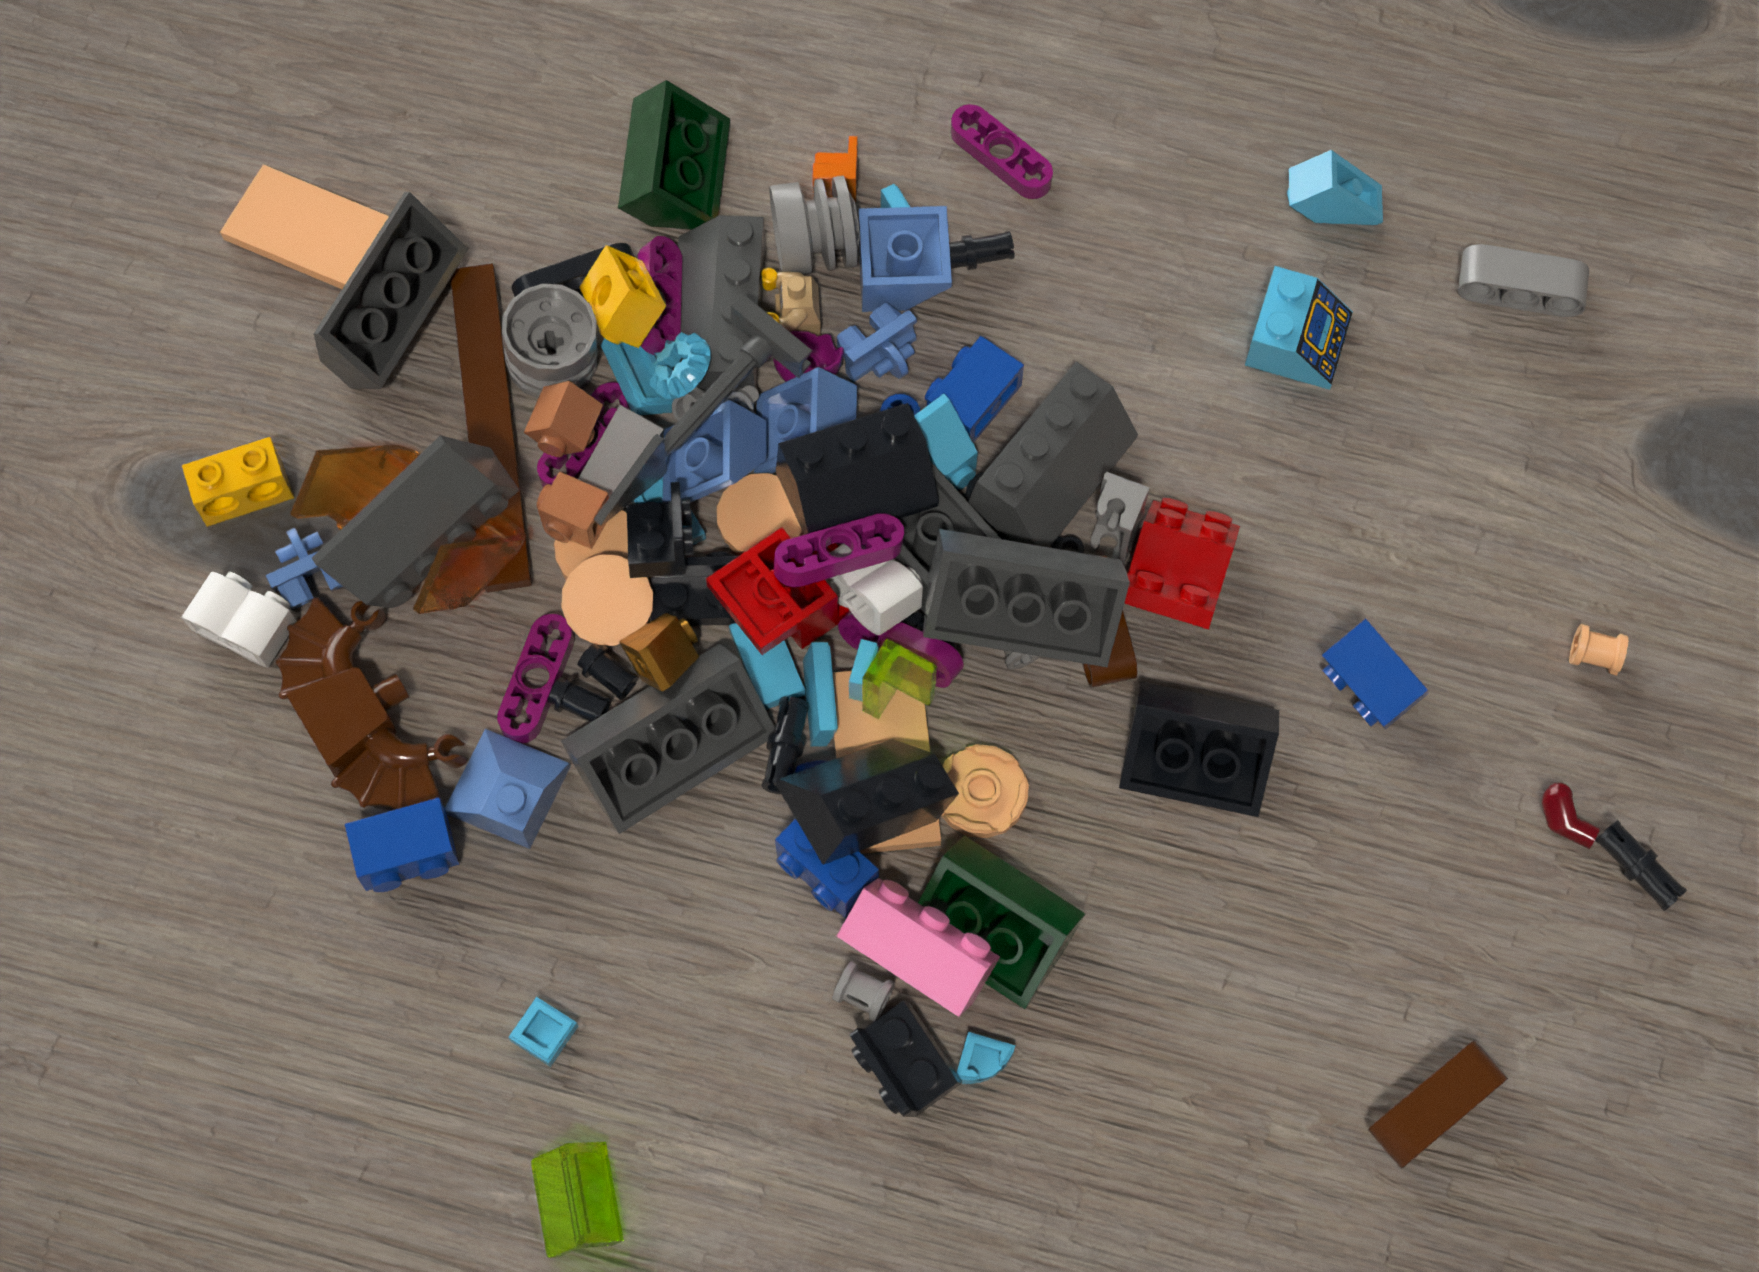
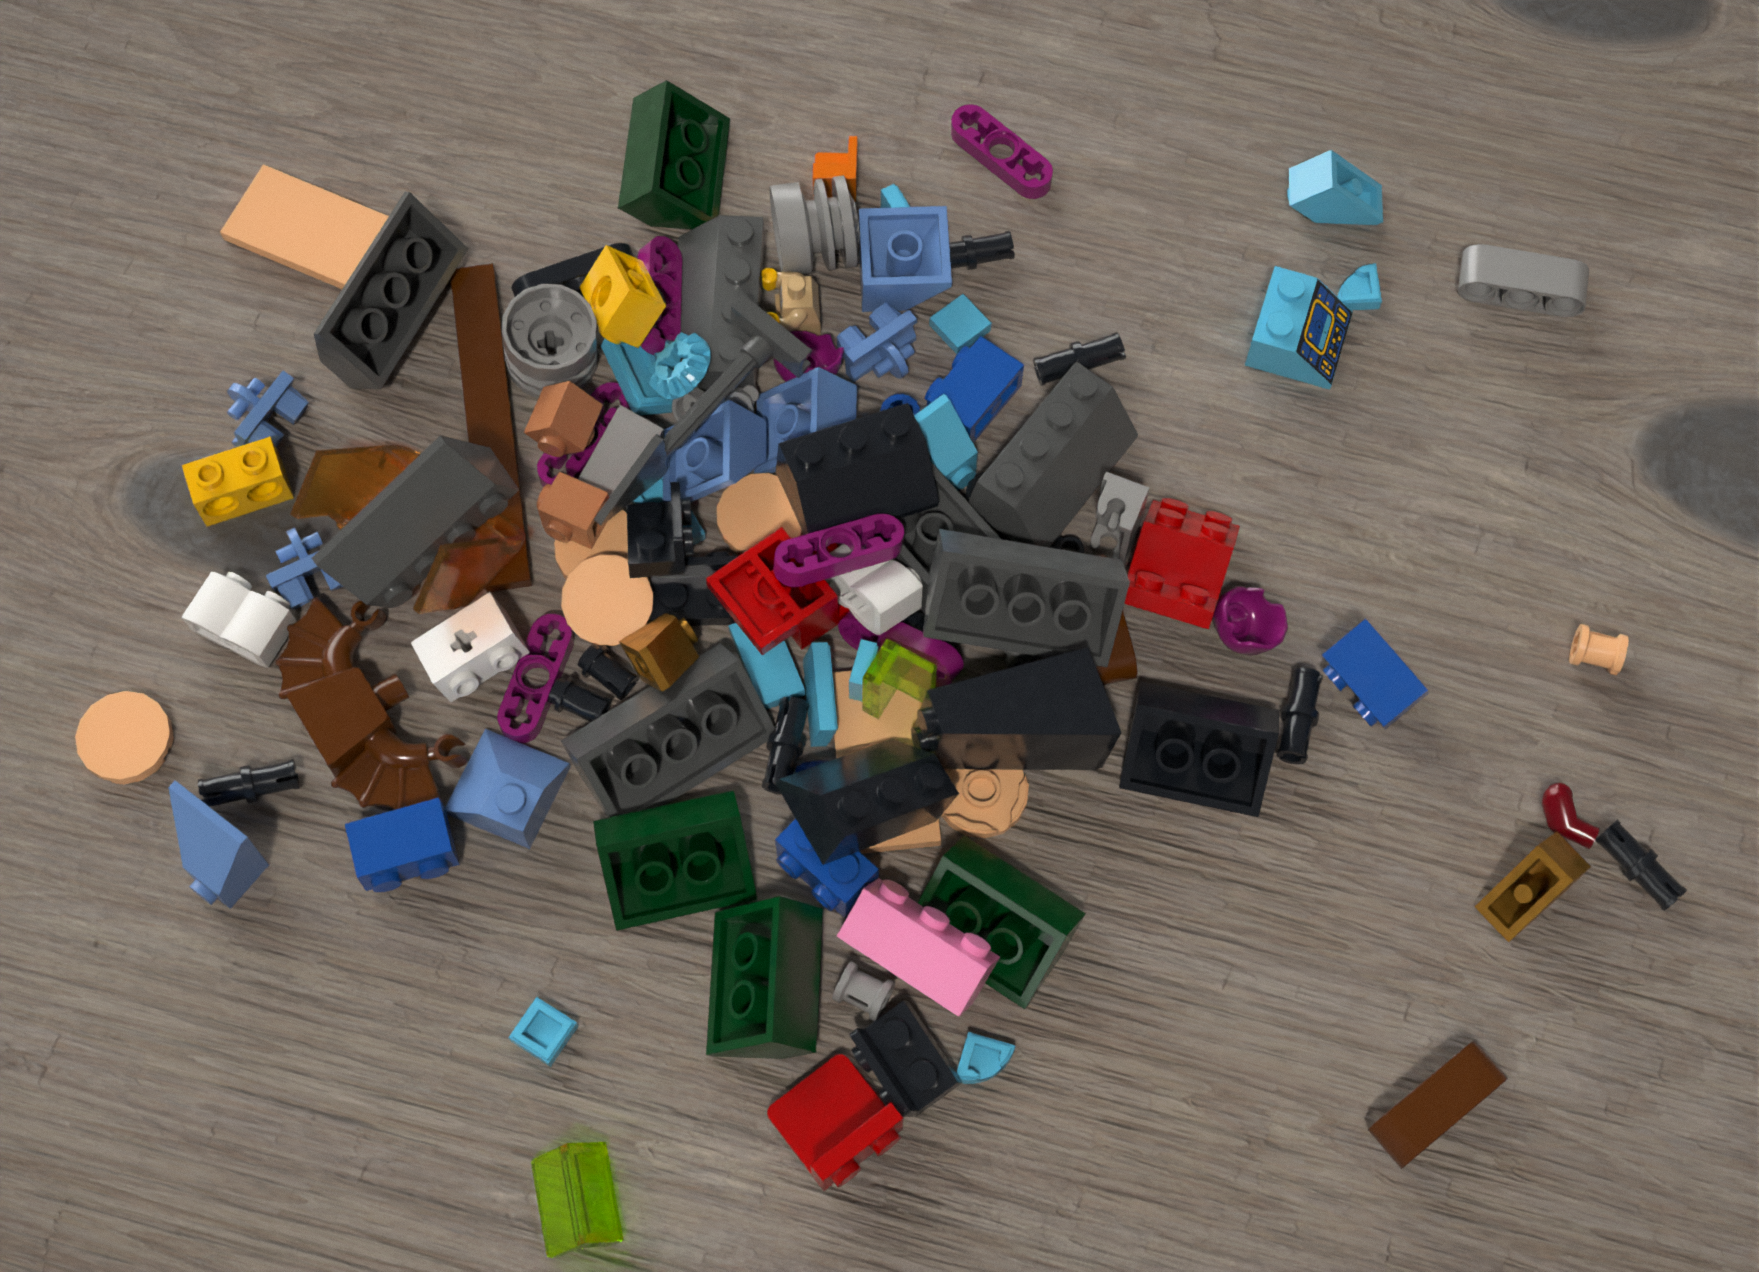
(124, 737): none -> light nougat tile
(213, 850): none -> medium blue slope
(249, 783): none -> black pin
(279, 398): none -> medium blue hips
(470, 647): none -> white brick
(674, 860): none -> dark green slope
(765, 980): none -> dark green slope
(835, 1122): none -> red bracket
(960, 323): none -> medium azure tile
(1021, 718): none -> black slope
(1088, 355): none -> black pin
(1249, 621): none -> magenta hair
(1299, 716): none -> black pin
(1362, 289): none -> medium azure tile
(1532, 886): none -> pearl gold slope

